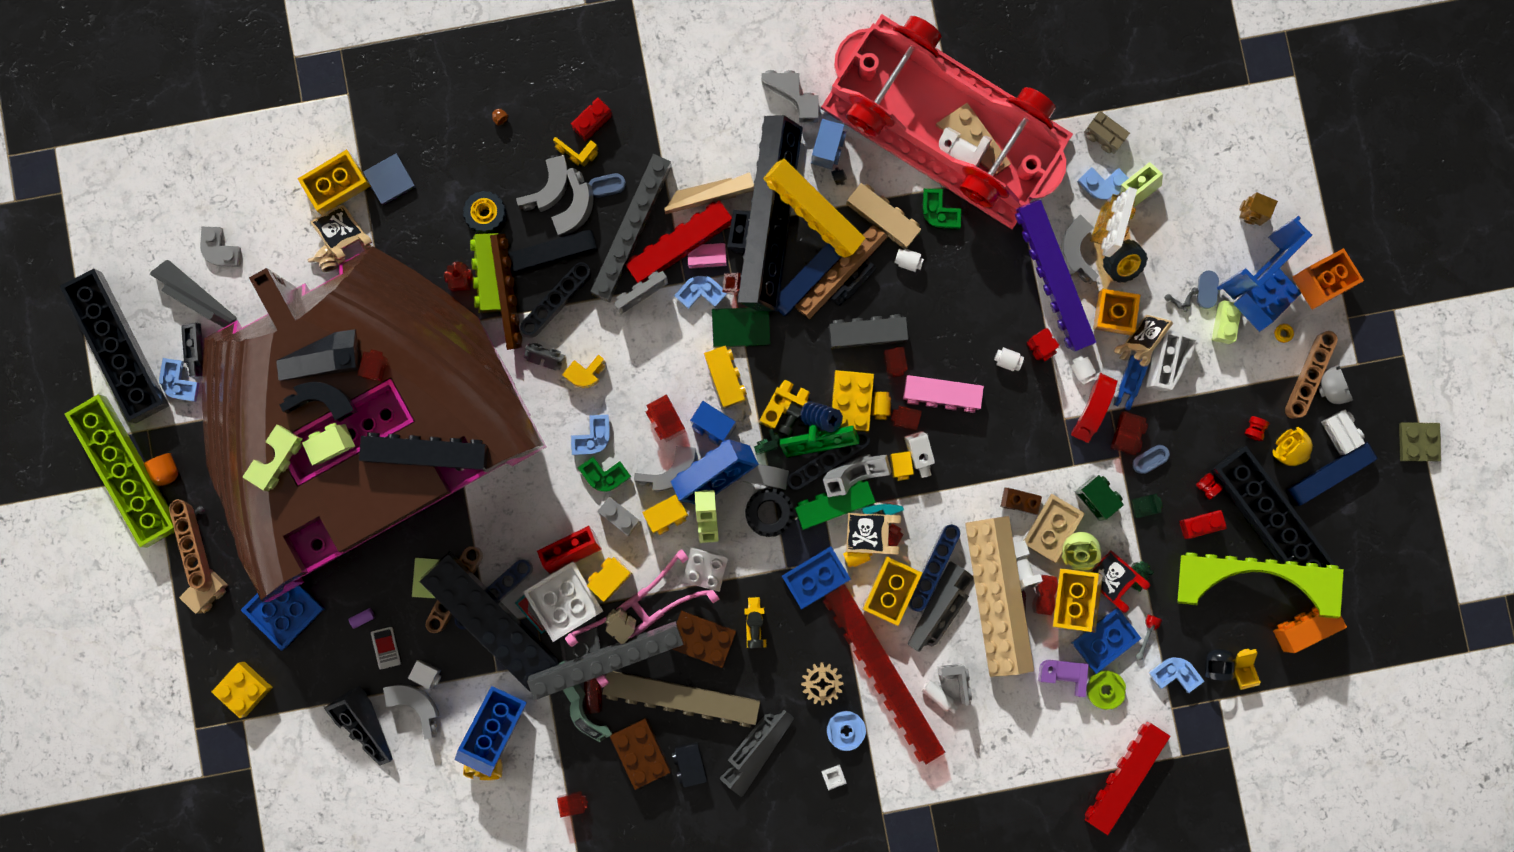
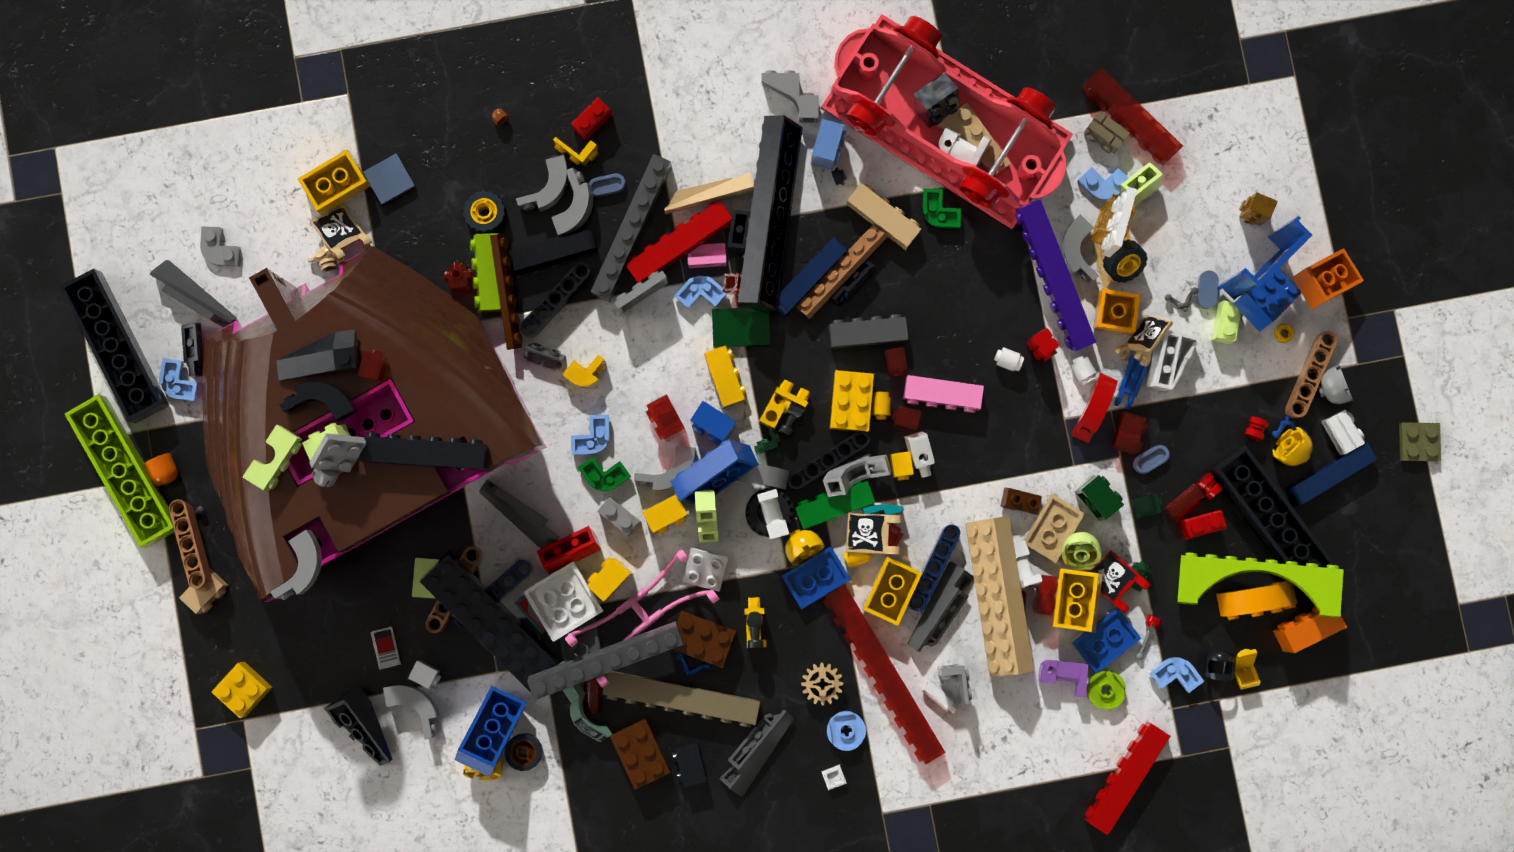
(283, 616): blue plate -> none
(308, 568): none -> light grey arch
(335, 456): none -> light grey plate
(361, 618): medium lavender piece -> none
(520, 514): none -> dark grey wedge
(533, 755): none -> wheel
(571, 804): clear red brick -> none
(620, 625): dark tan brick -> none
(689, 671): none -> blue piece
(773, 516): none -> white piece
(802, 545): none -> yellow cylinder
(814, 208): yellow brick -> none
(819, 441): green plate -> none
(821, 416): dark blue piece -> none
(909, 260): white brick -> none
(937, 100): none -> black brick
(1132, 117): none -> clear red brick
(1185, 503): none -> clear red brick
(1257, 600): none -> light orange brick
(1275, 434): none -> blue piece

